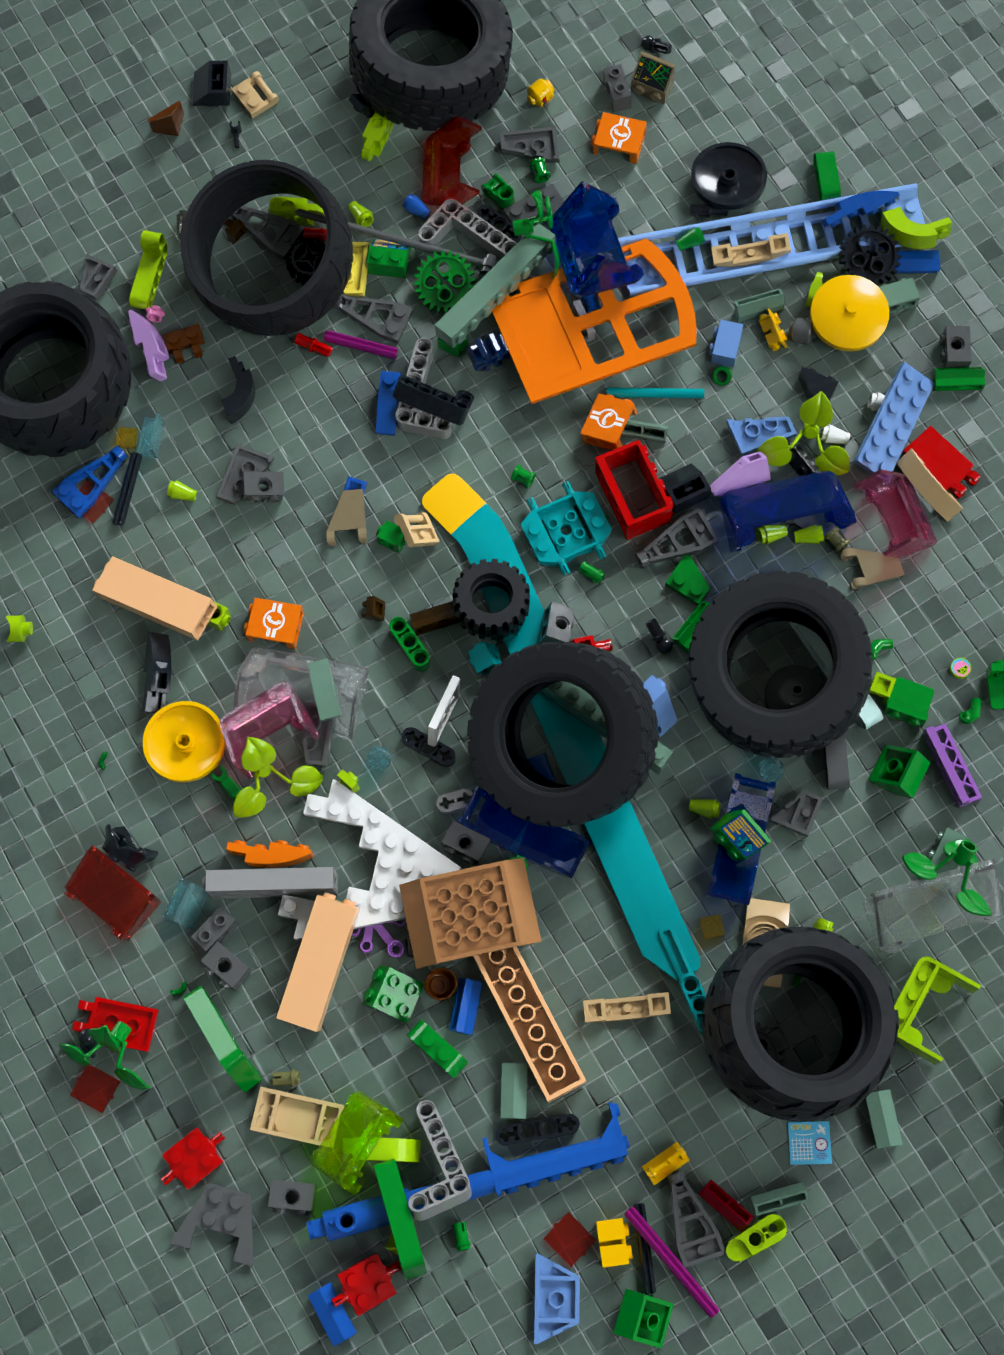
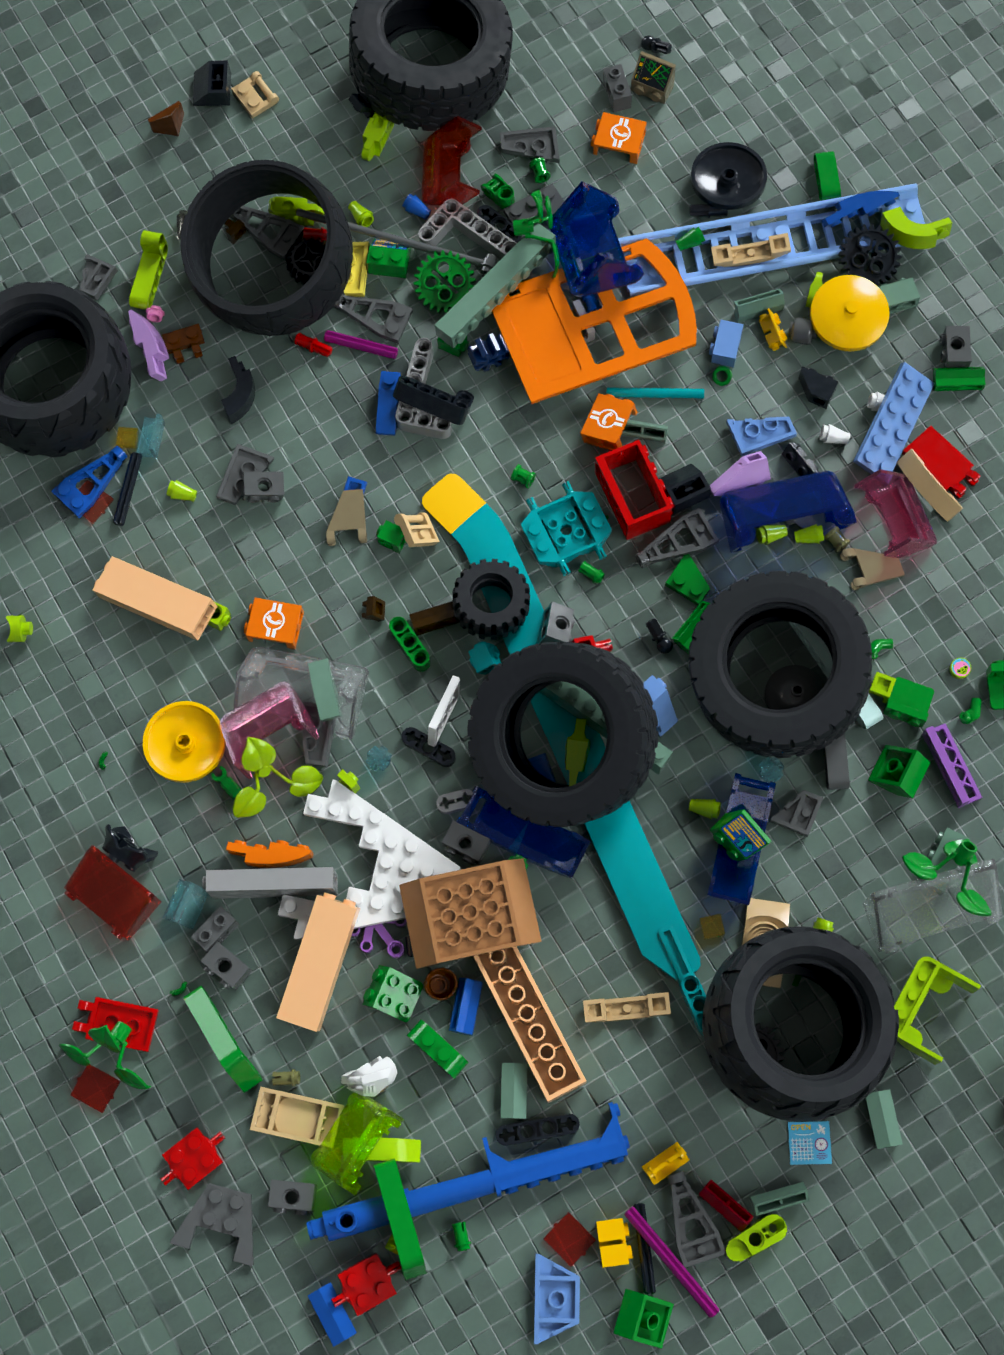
(87, 1042): black axle -> none
(158, 672): black slope -> none
(236, 131): black hand -> none
(371, 1078): none -> white helmet
(445, 1161): light grey beam -> none
(540, 92): yellow head -> none
(576, 751): none -> lime animal
(814, 413): lime plant -> none
(919, 262): blue piece -> none

